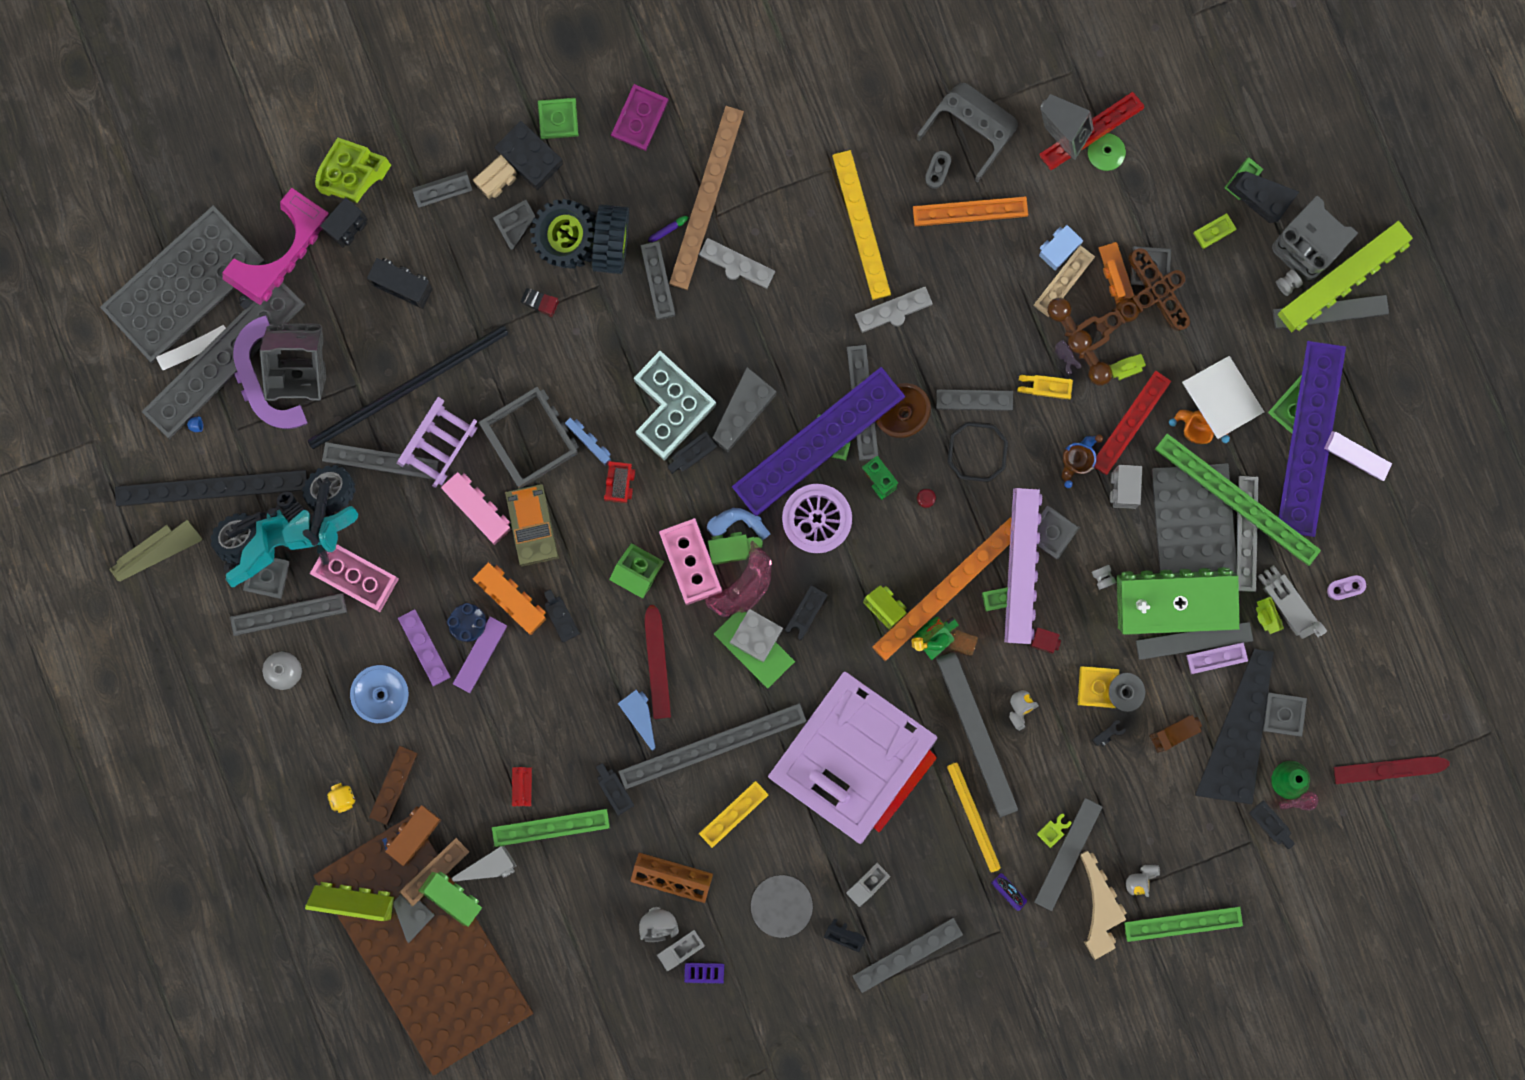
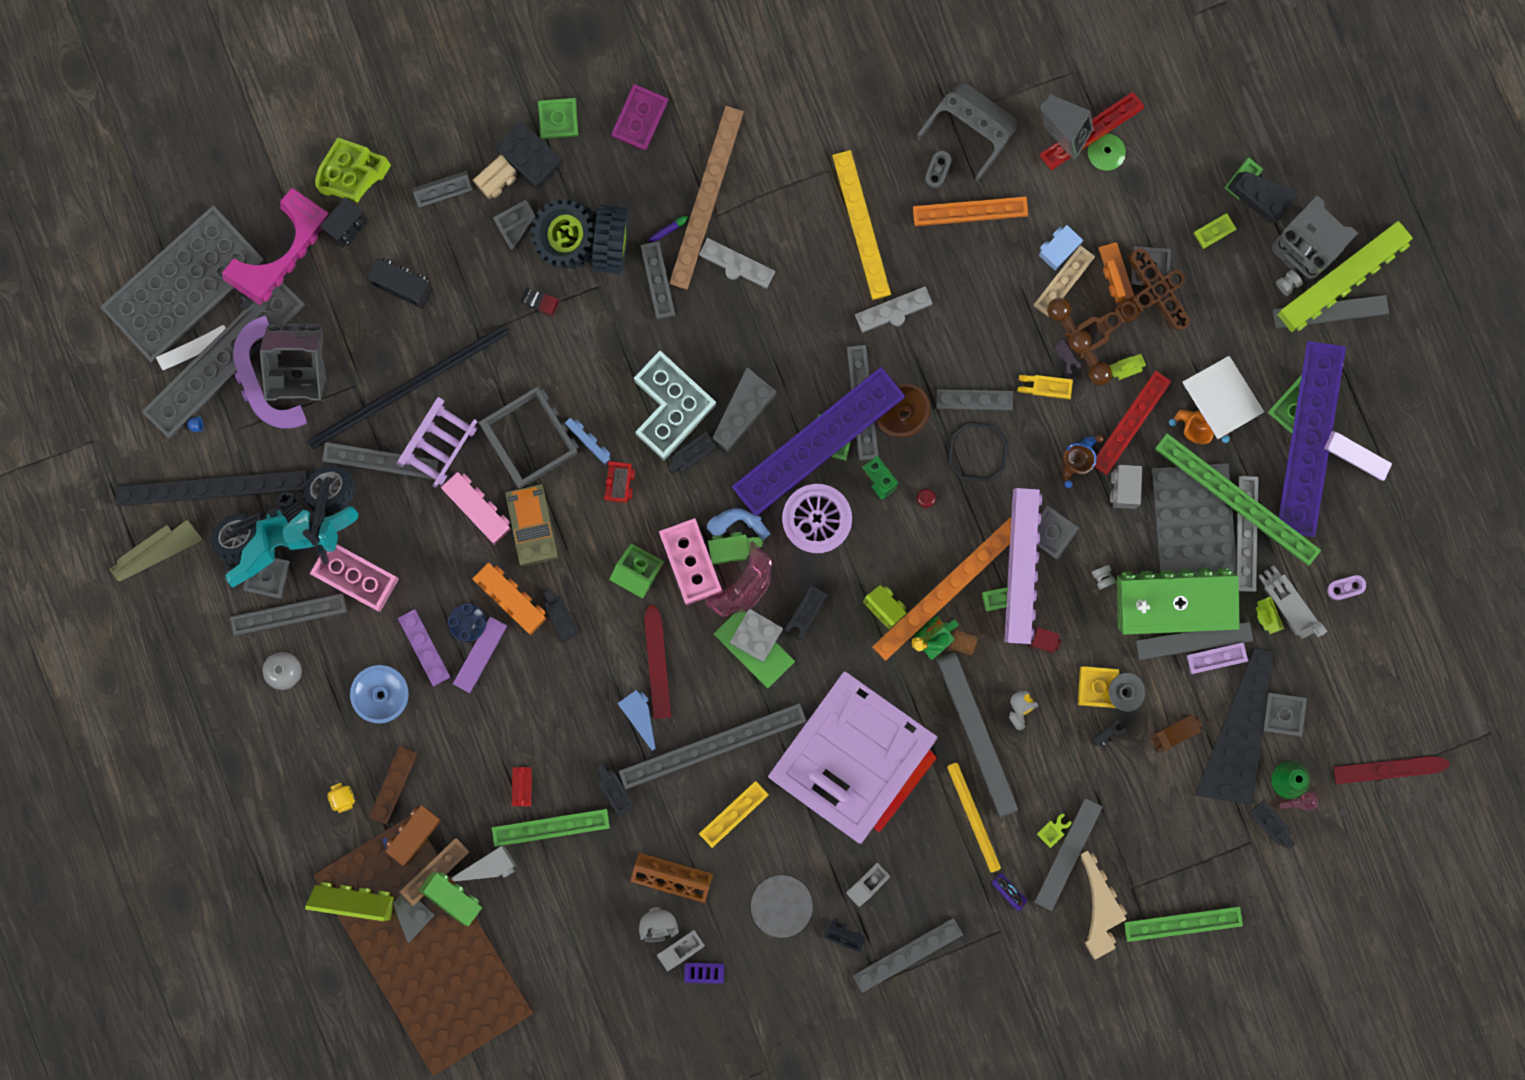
(1139, 883): light grey piece -> none

